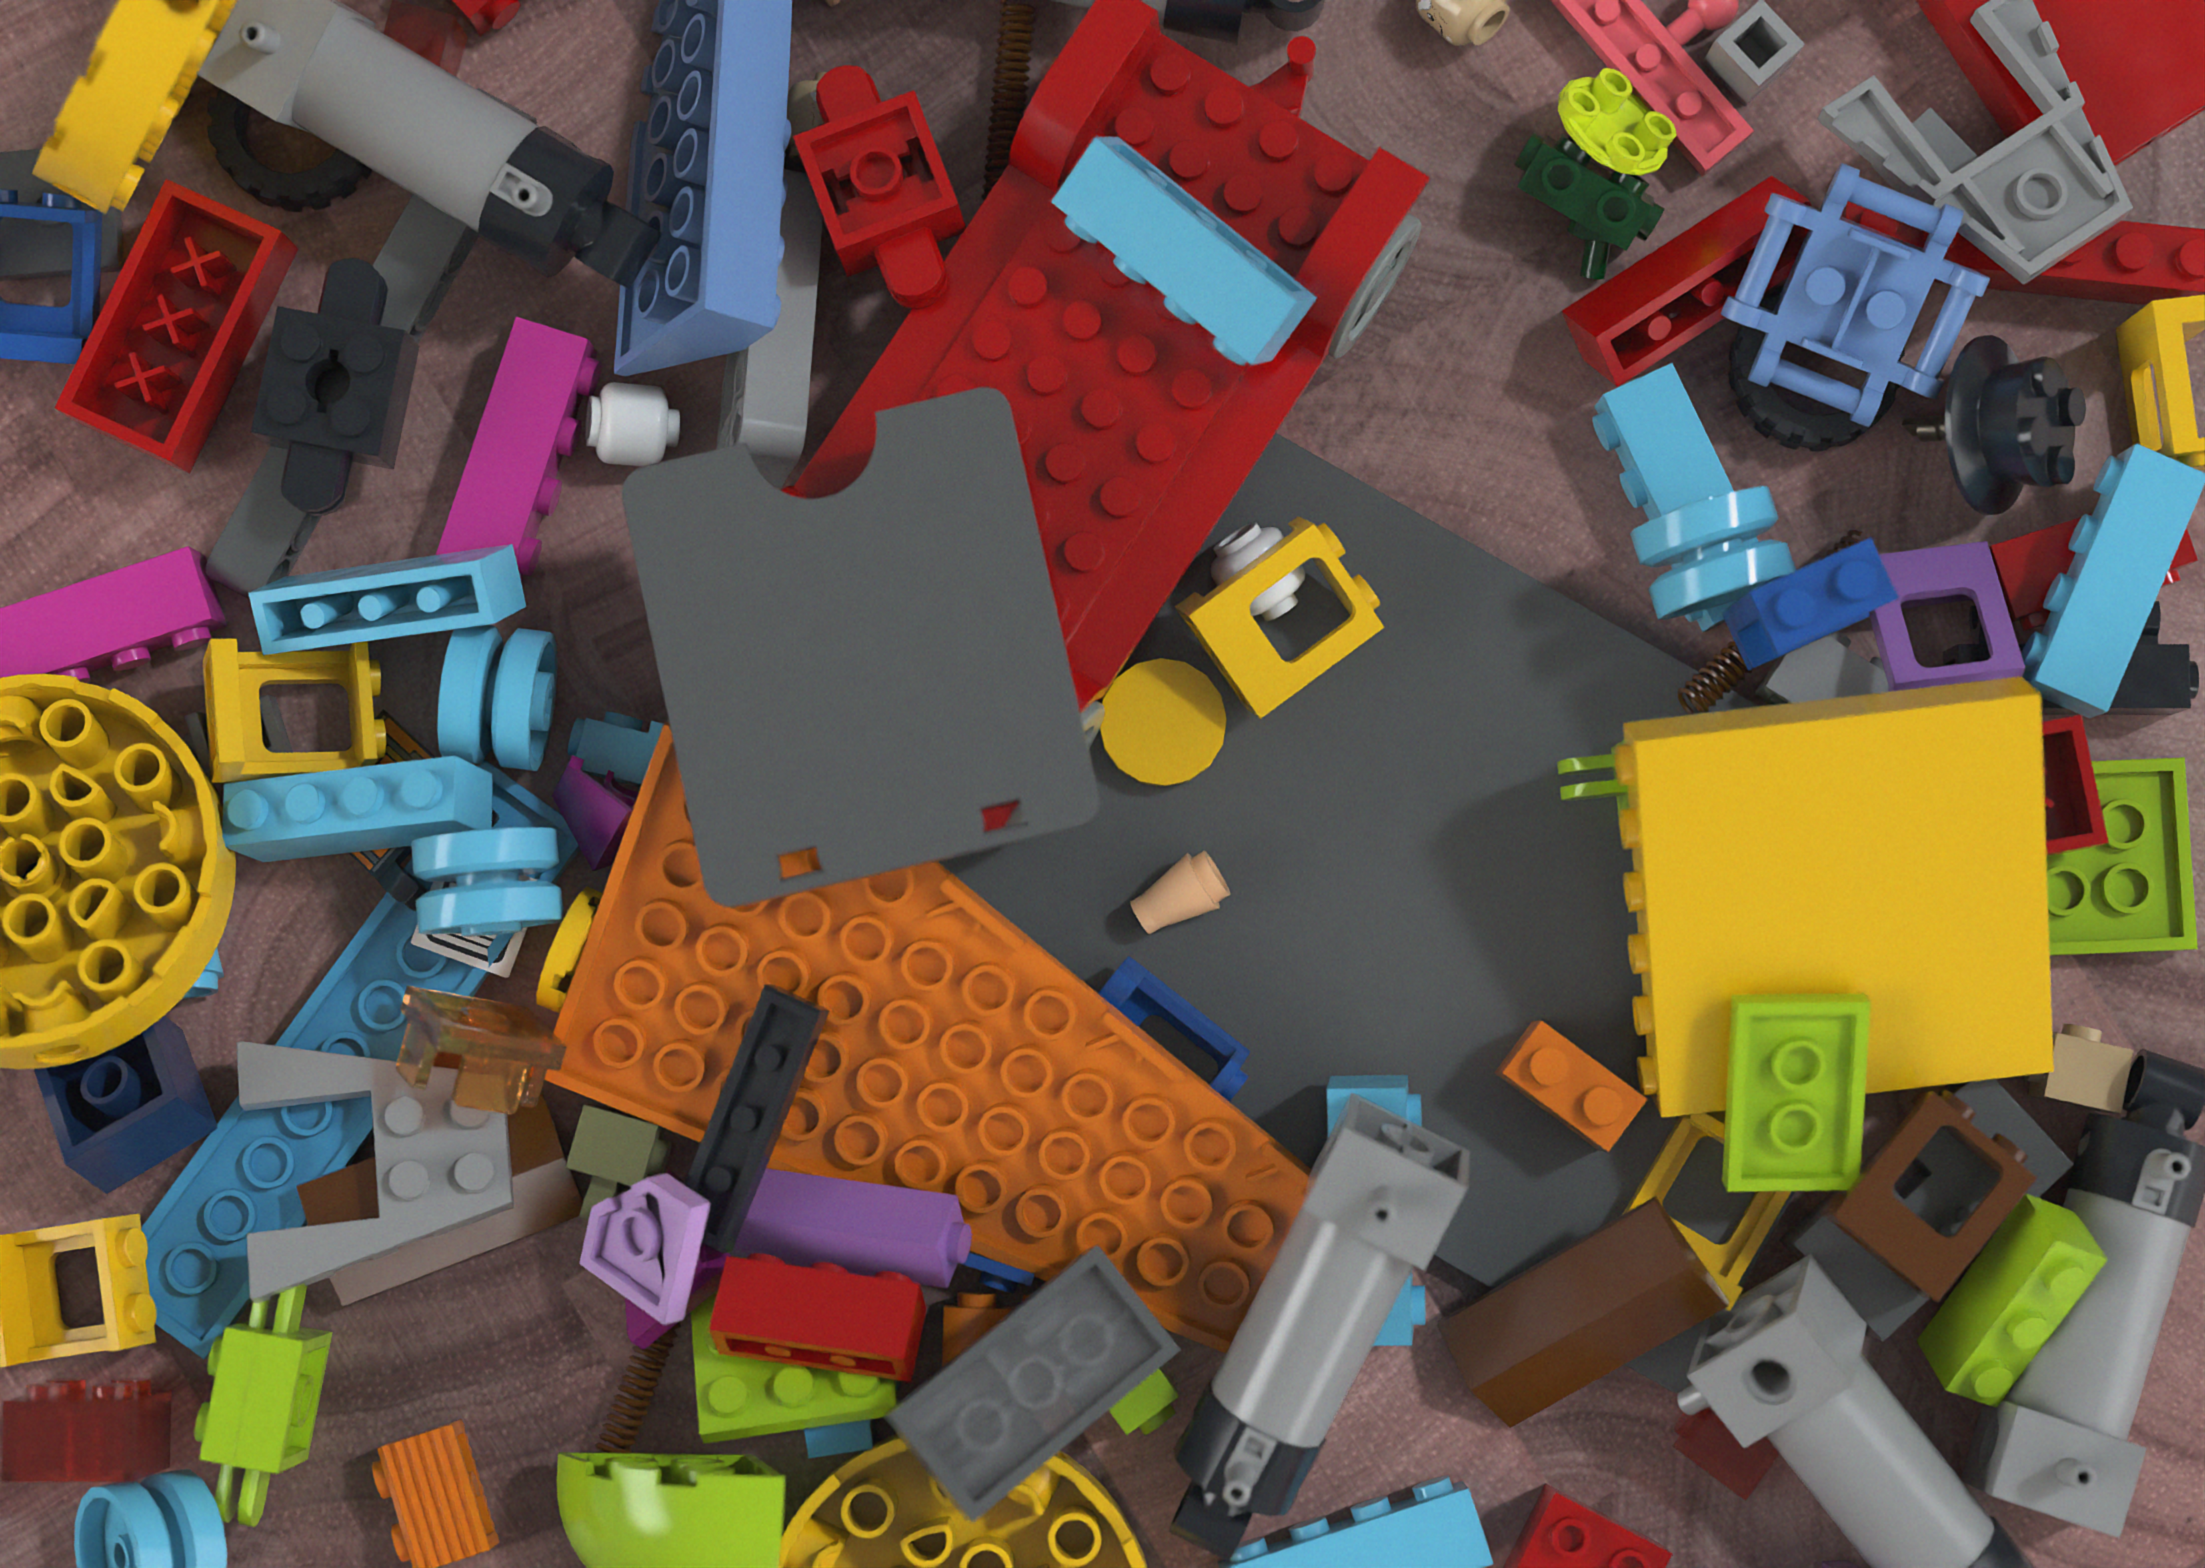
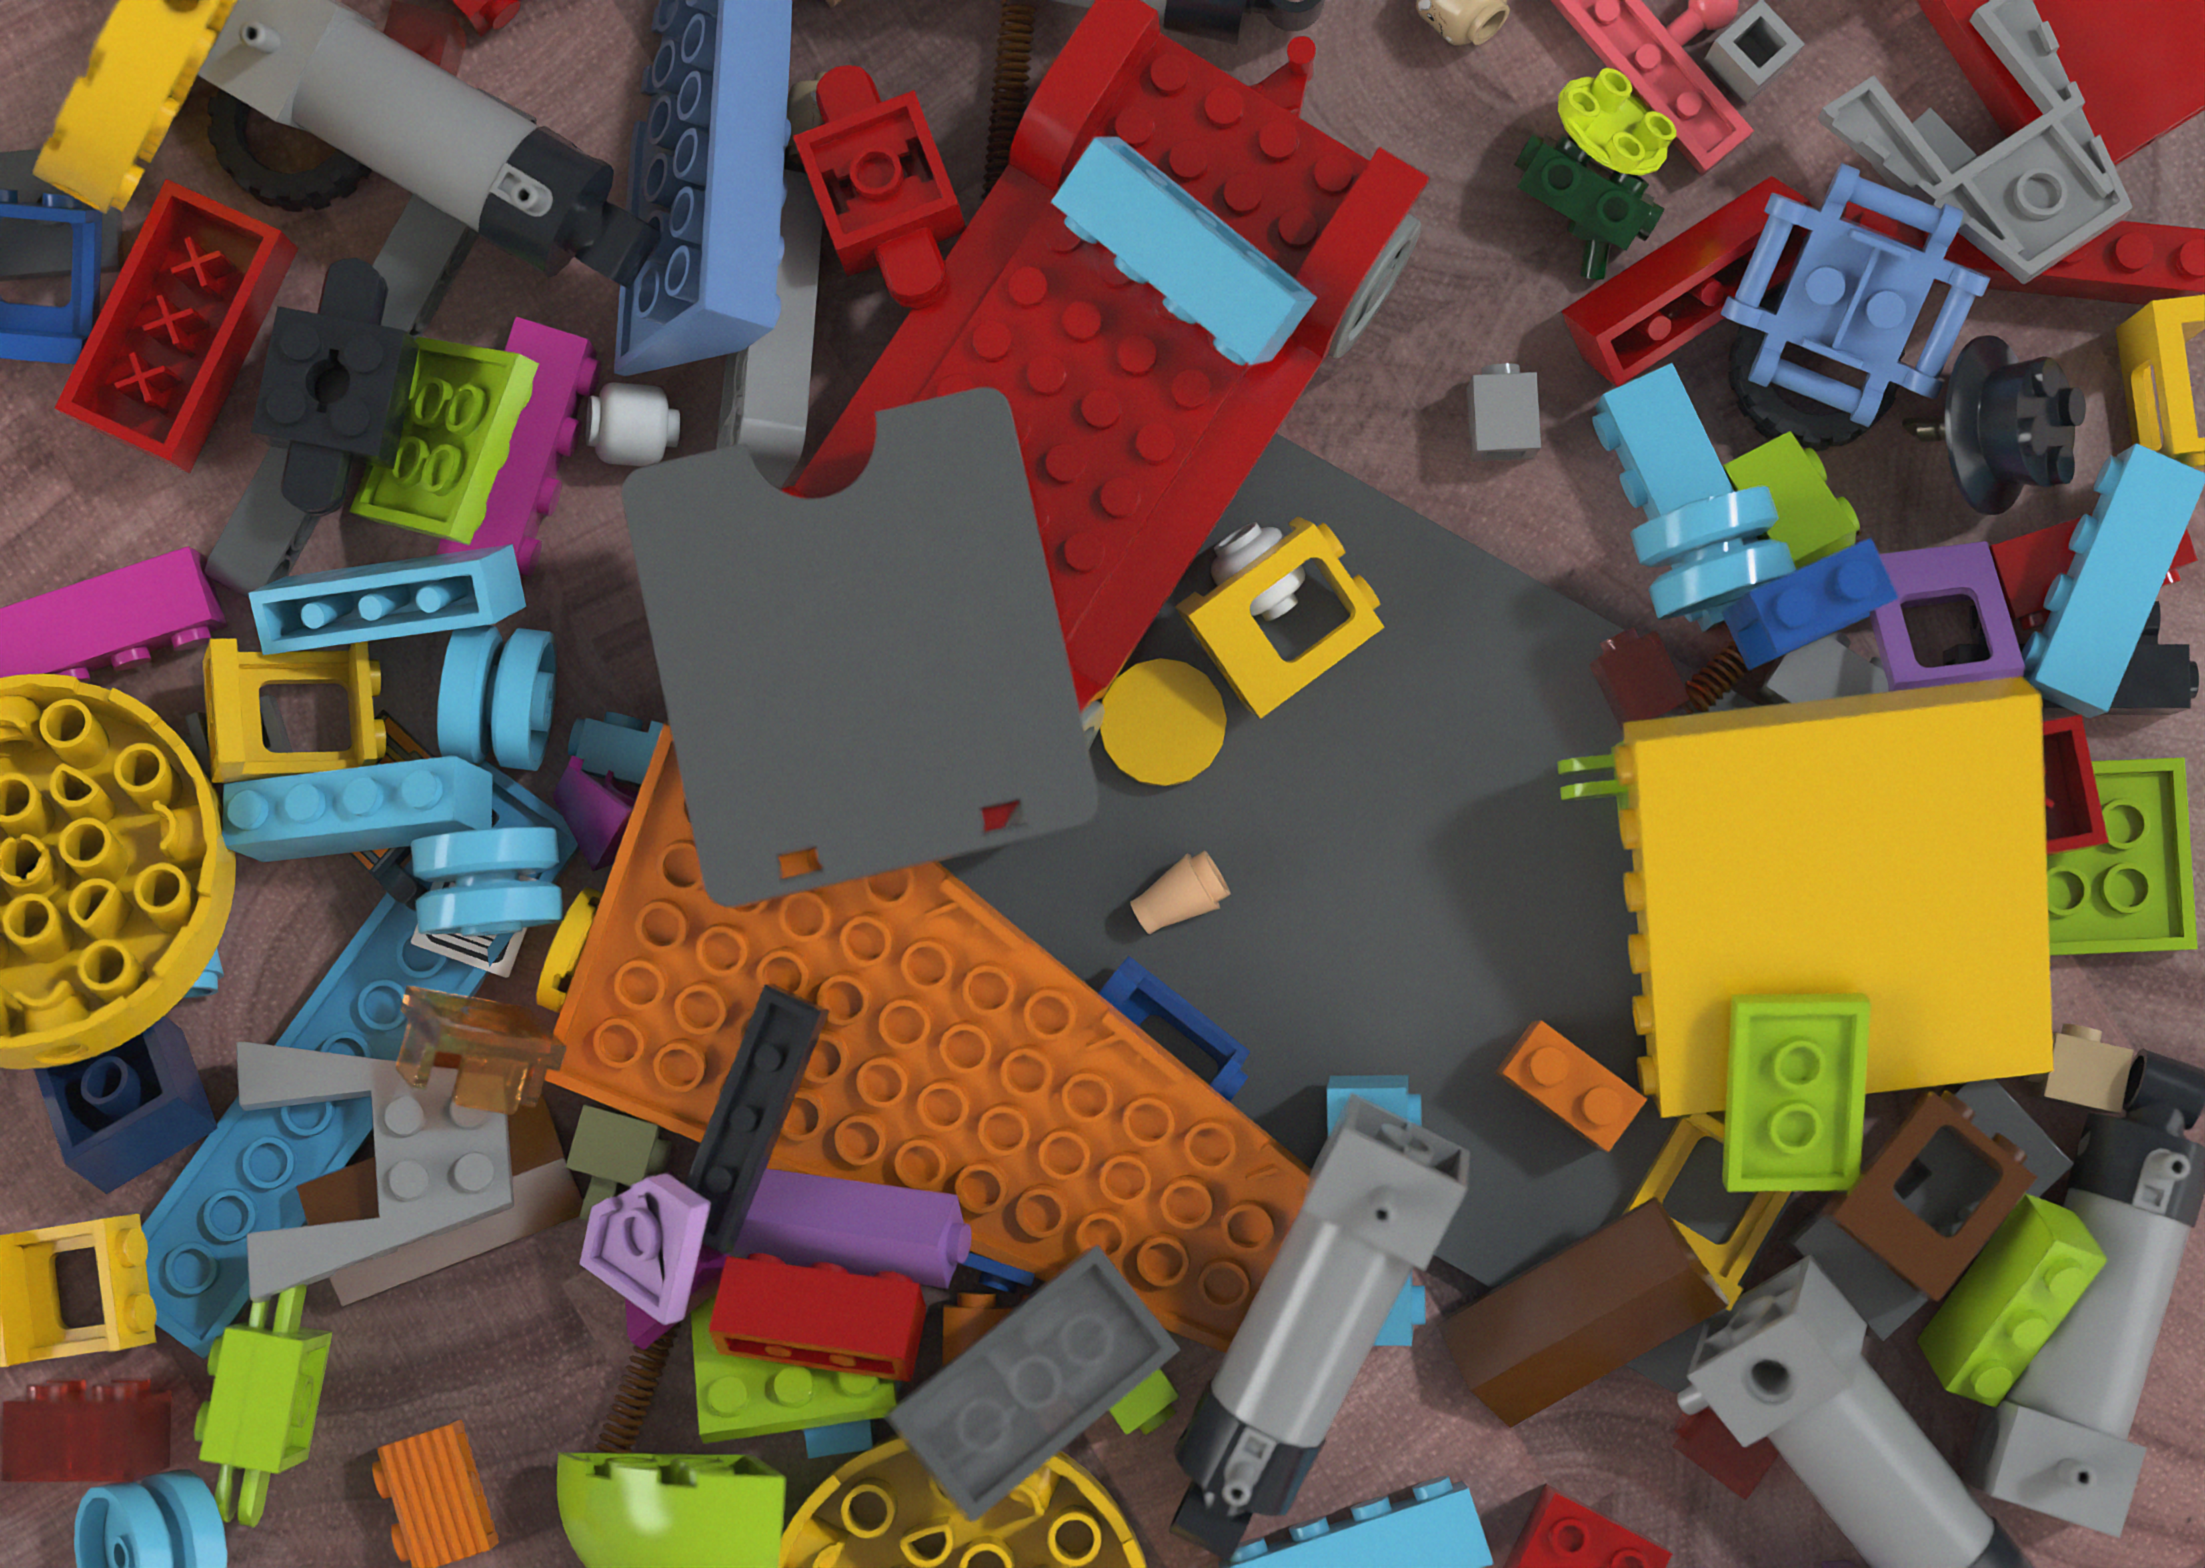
(450, 440): none -> lime plate
(1503, 414): none -> light grey brick
(1637, 677): none -> clear red brick
(1808, 512): none -> lime brick

